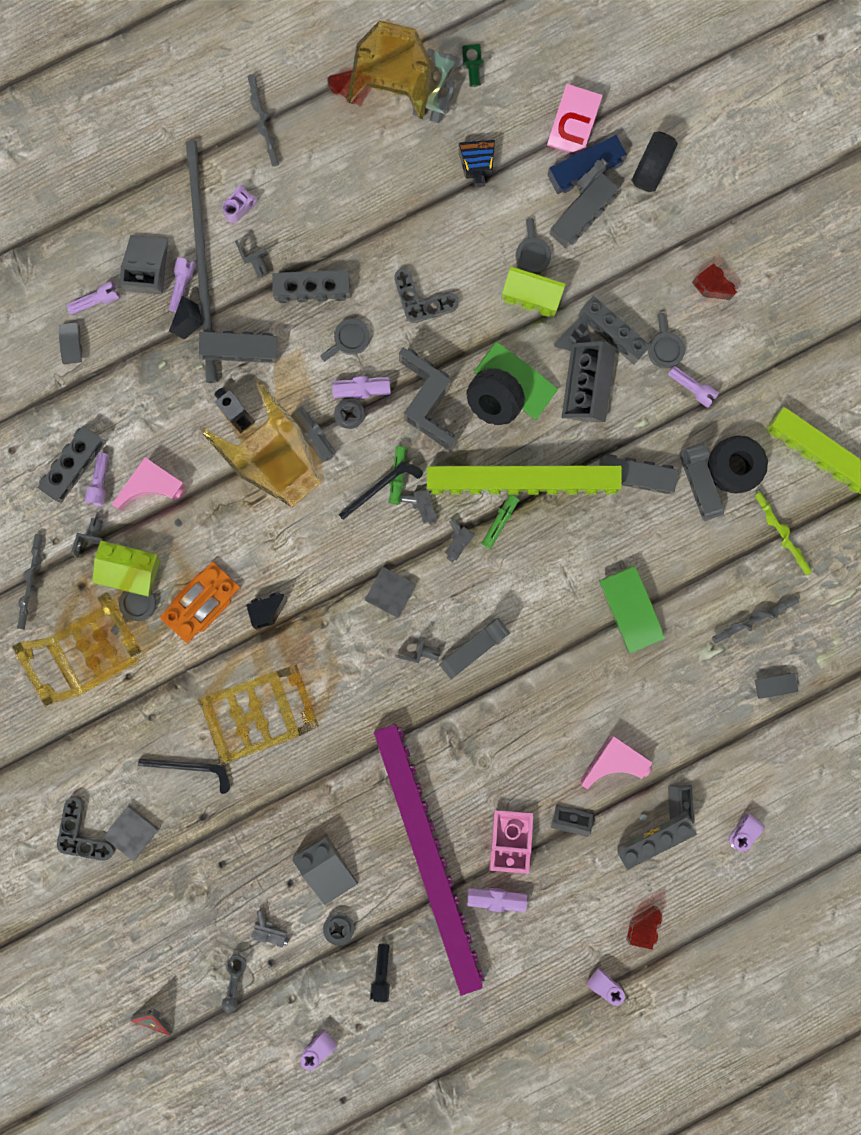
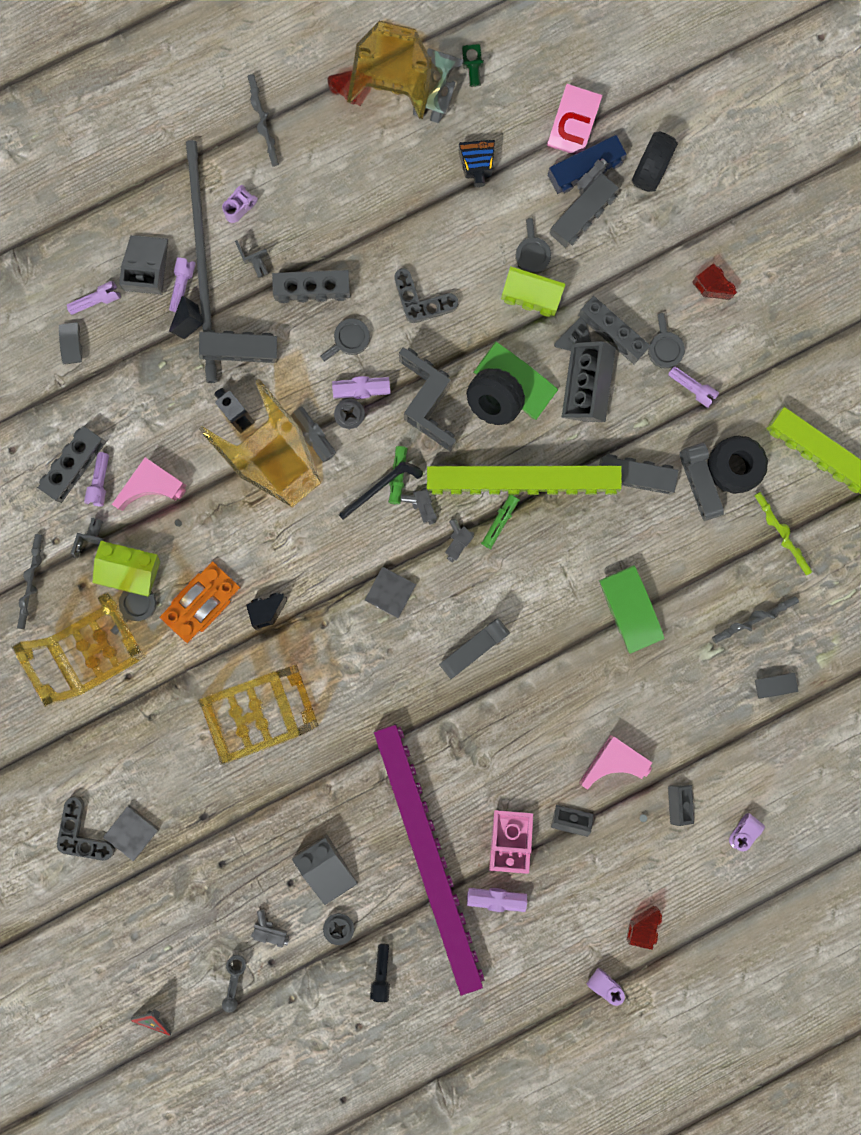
(218, 769): black piece -> none
(319, 1048): lavender piece -> none
(422, 651): dark grey bracket -> none
(656, 840): dark grey brick -> none

